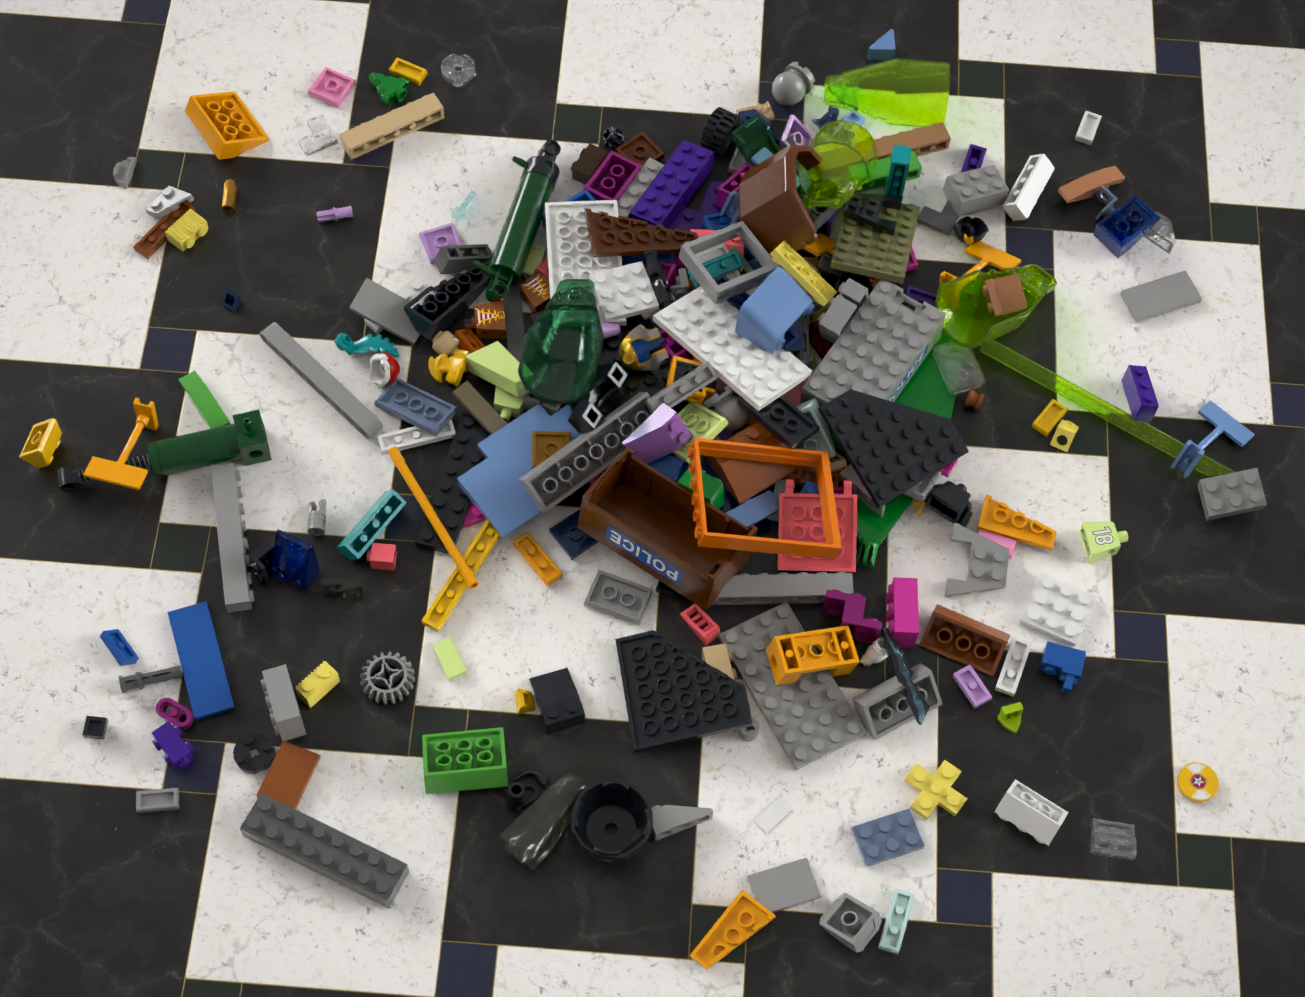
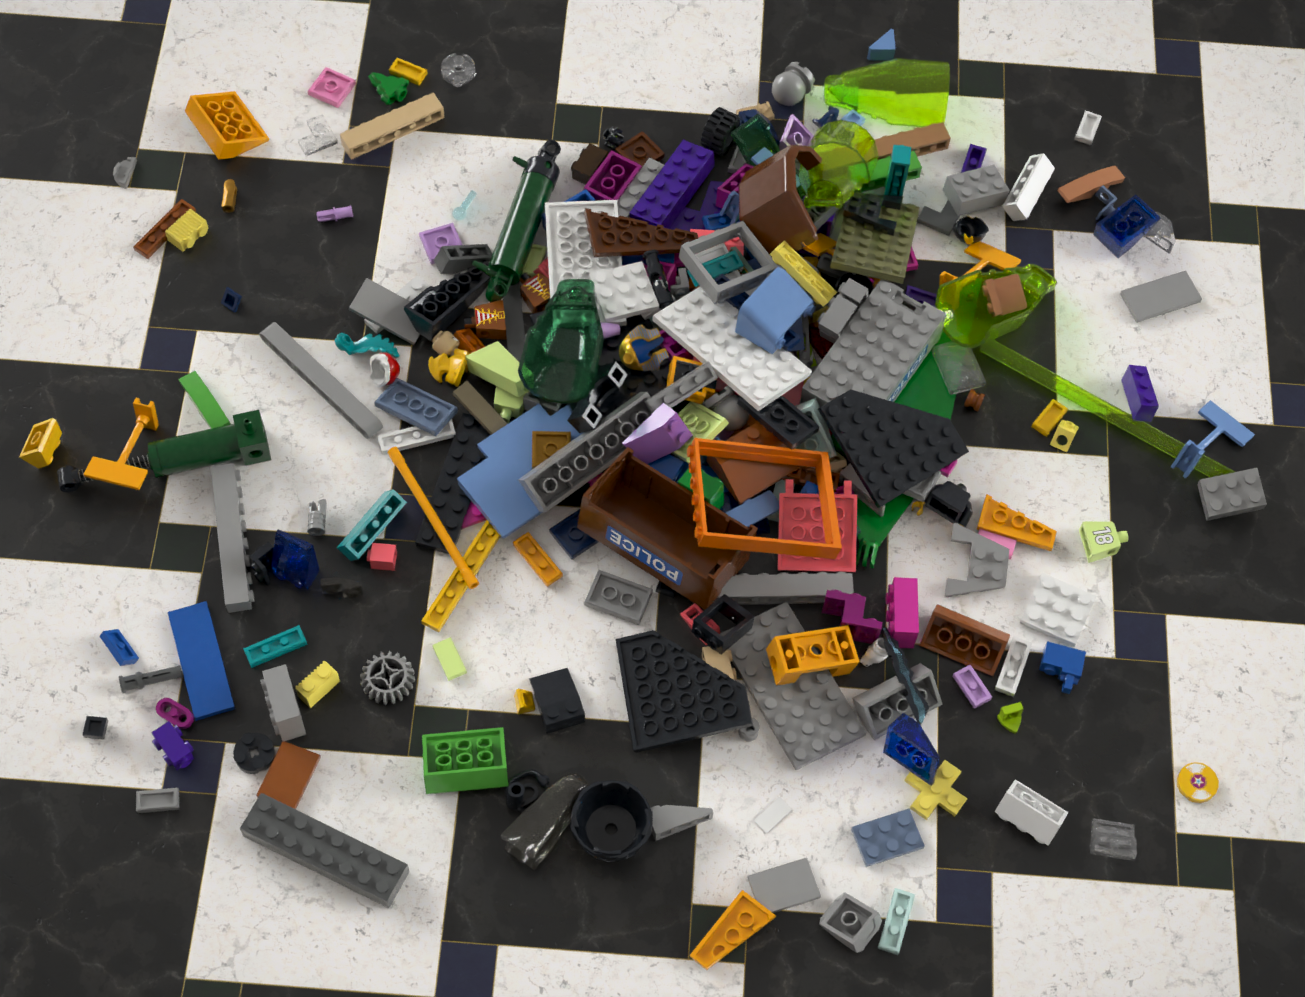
(167, 202): light grey wing -> none
(275, 646): none -> teal tile
(731, 610): none -> black window
(912, 748): none -> clear blue slope

